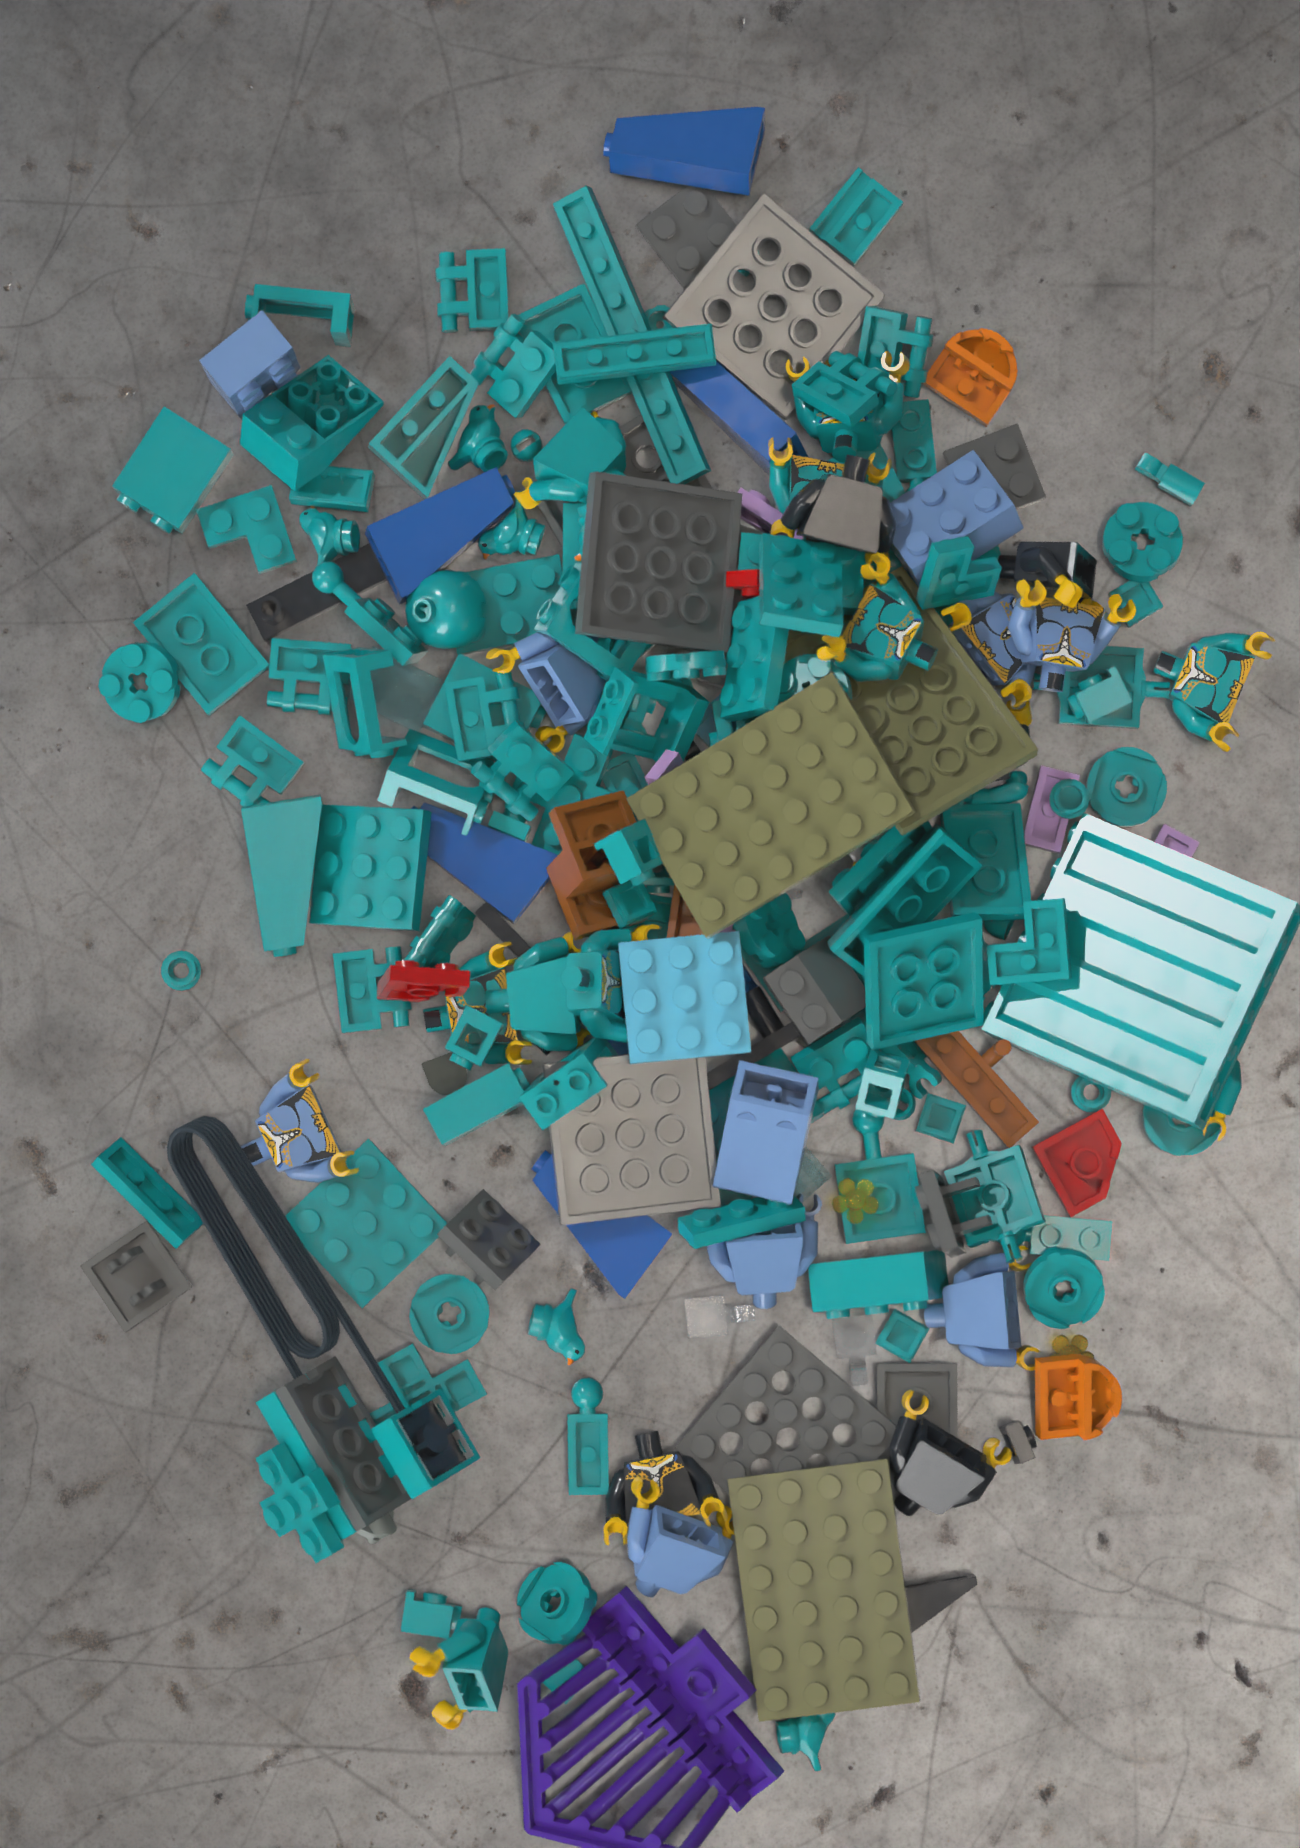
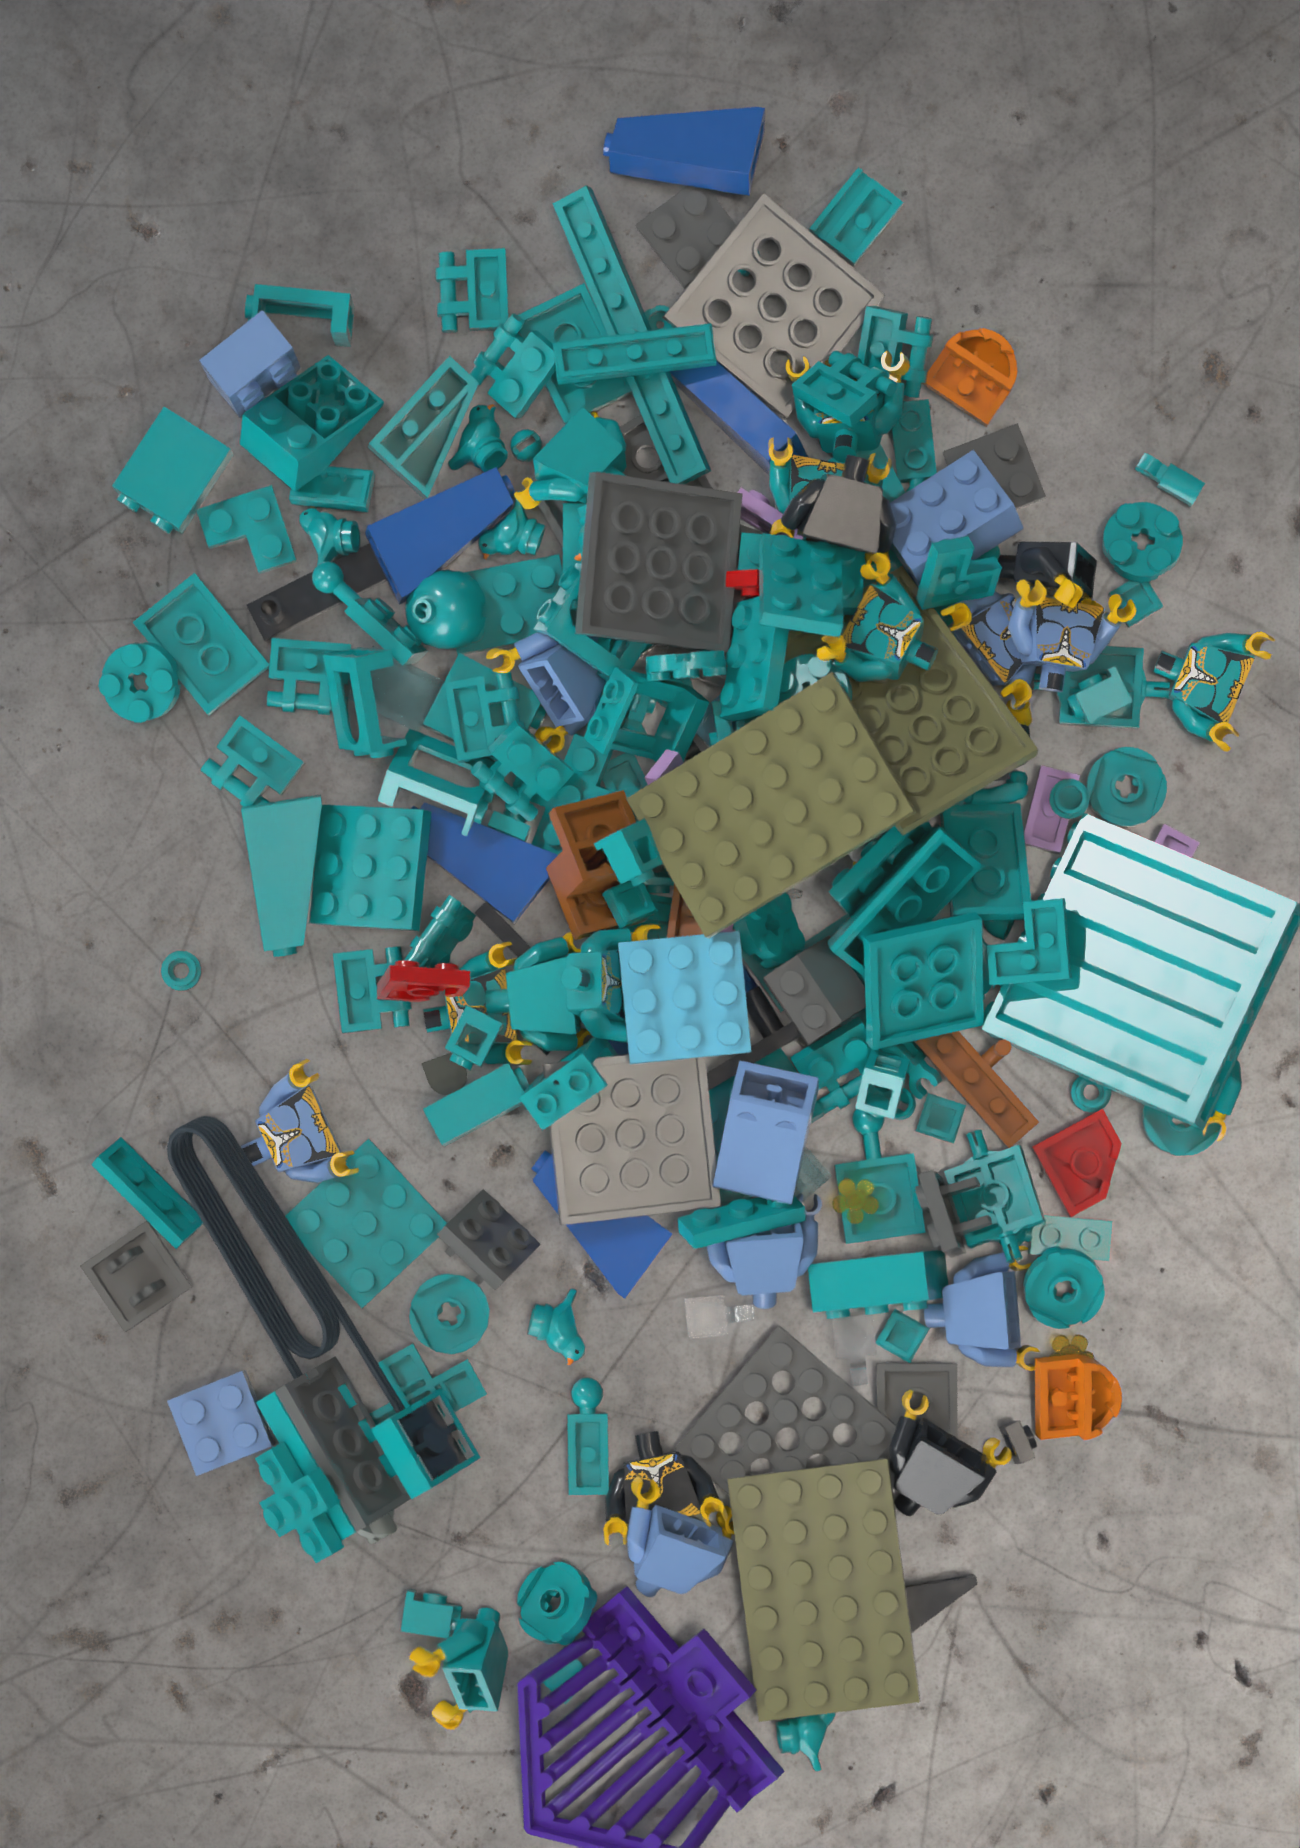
(220, 1422): none -> medium blue brick

